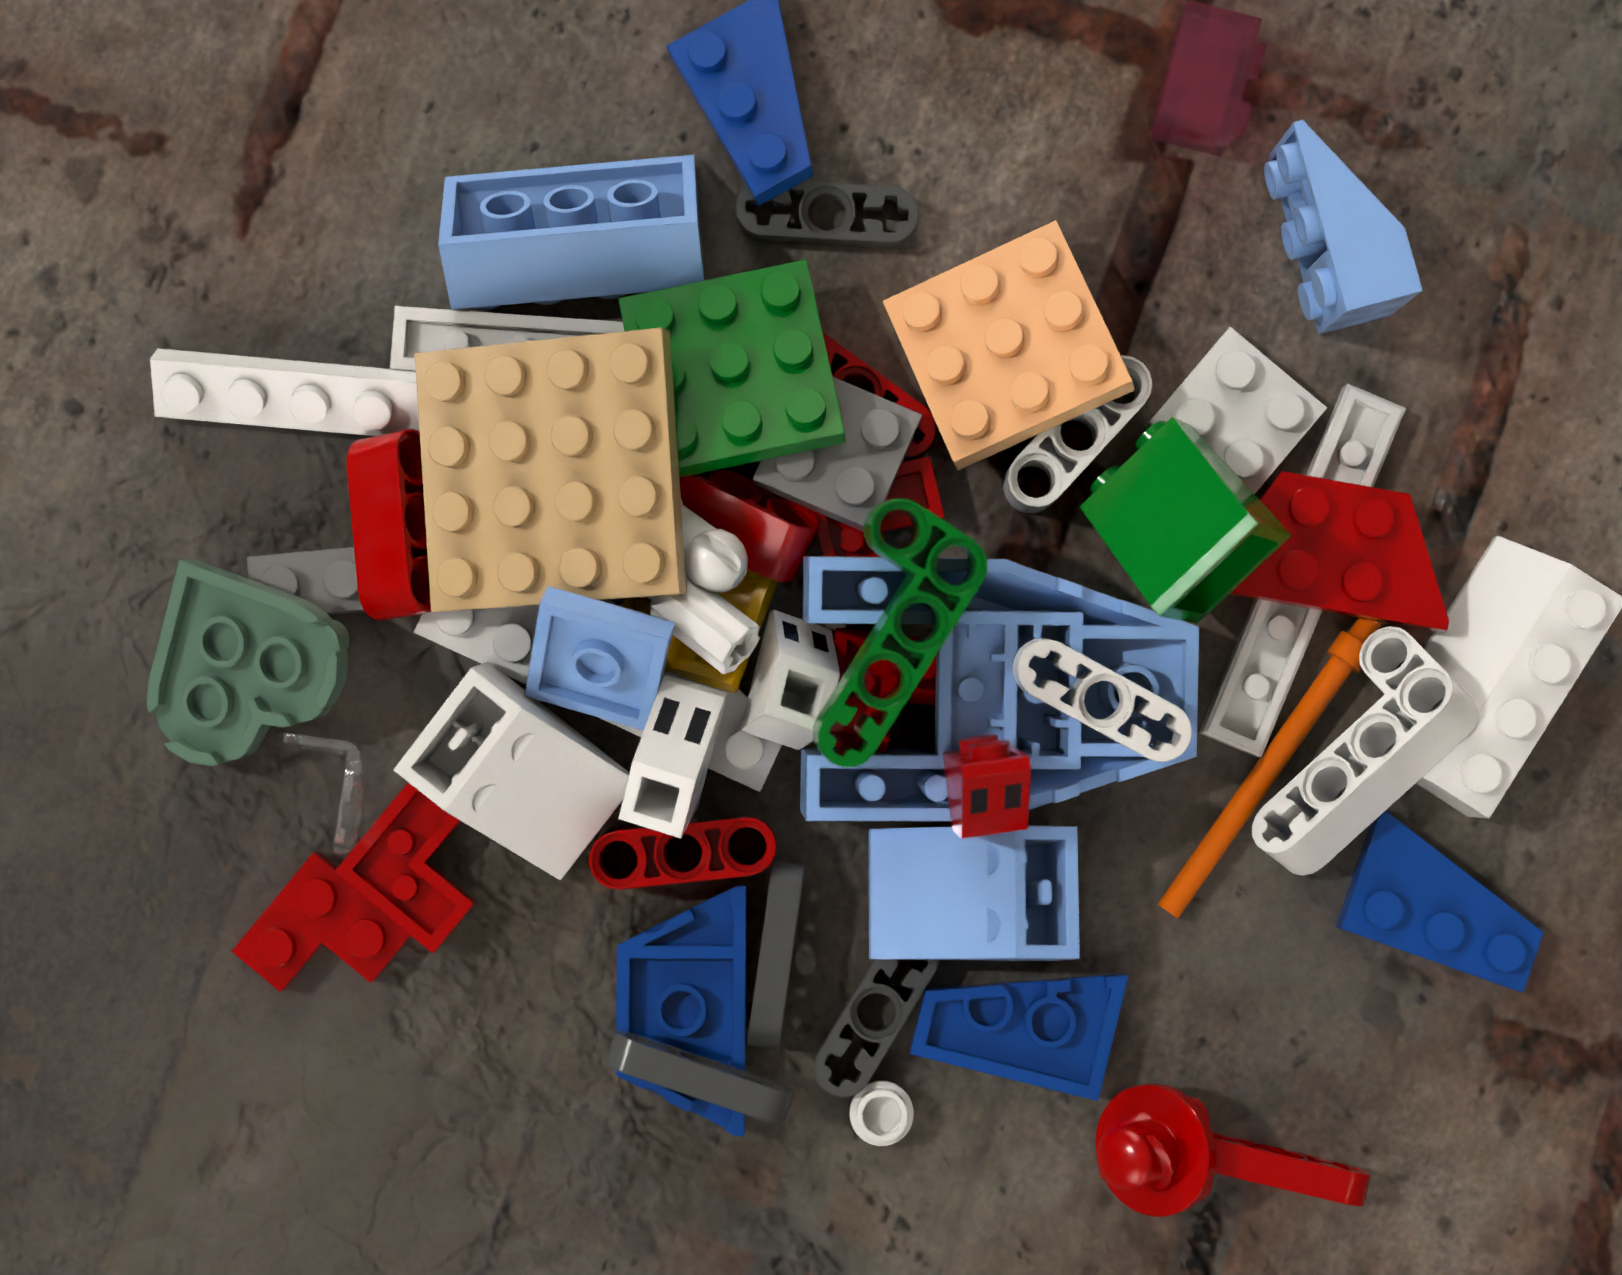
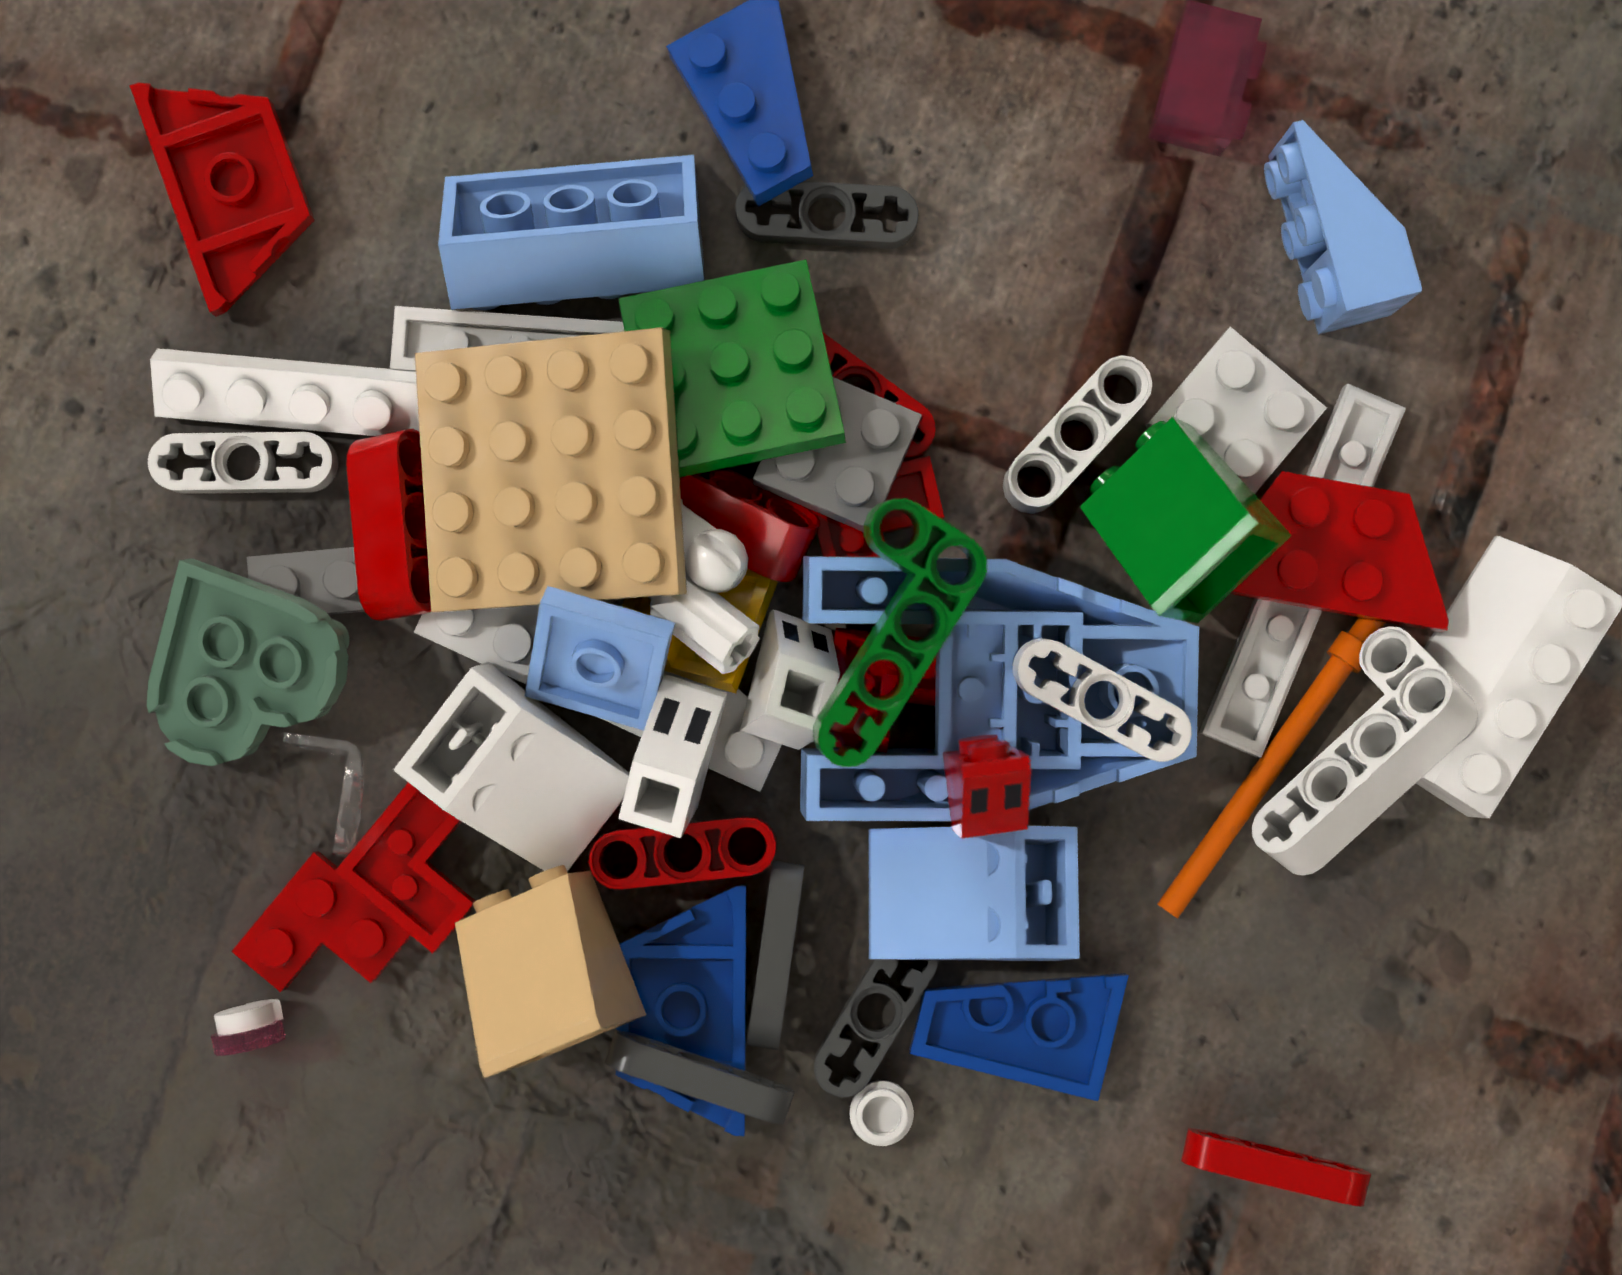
(197, 479): none -> white beam
(226, 184): none -> red wing
(248, 1027): none -> piece
(543, 970): none -> tan slope
(1008, 345): light nougat plate -> none
(1156, 1149): red plate -> none
(1433, 909): blue wing -> none

